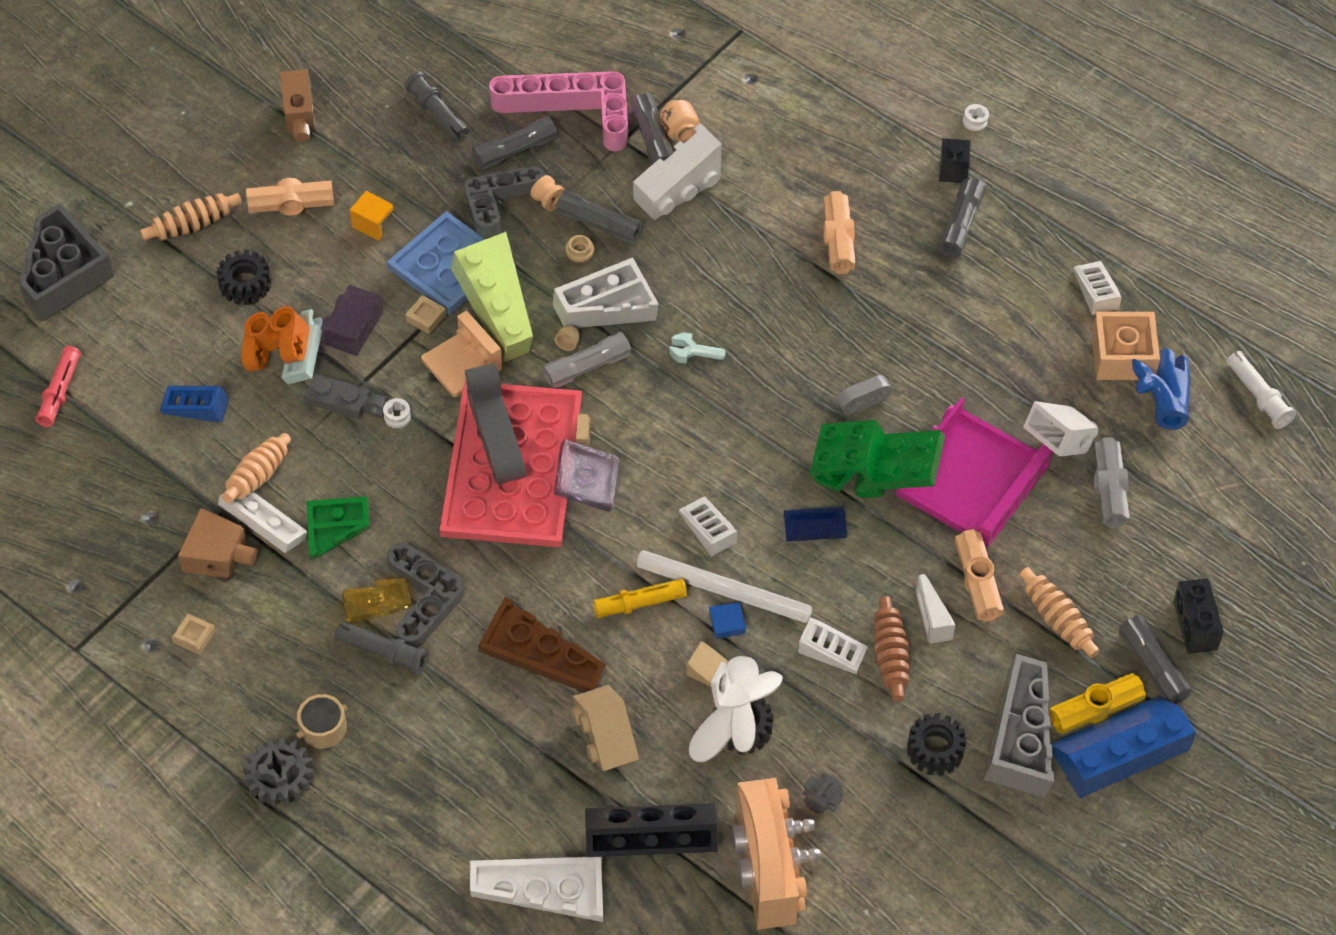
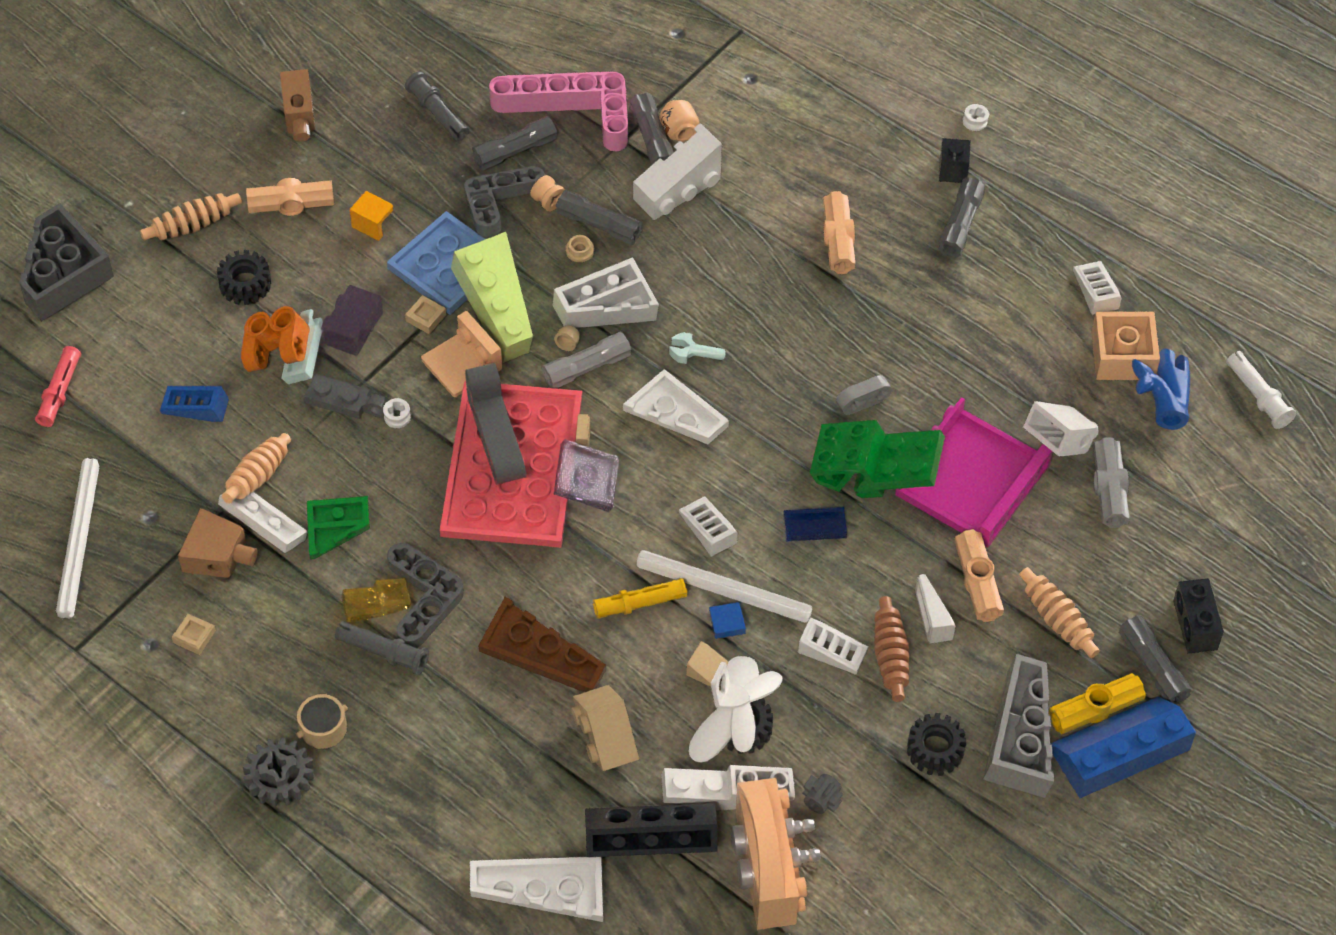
(77, 538): none -> white axle
(676, 408): none -> white wing
(718, 787): none -> white slope

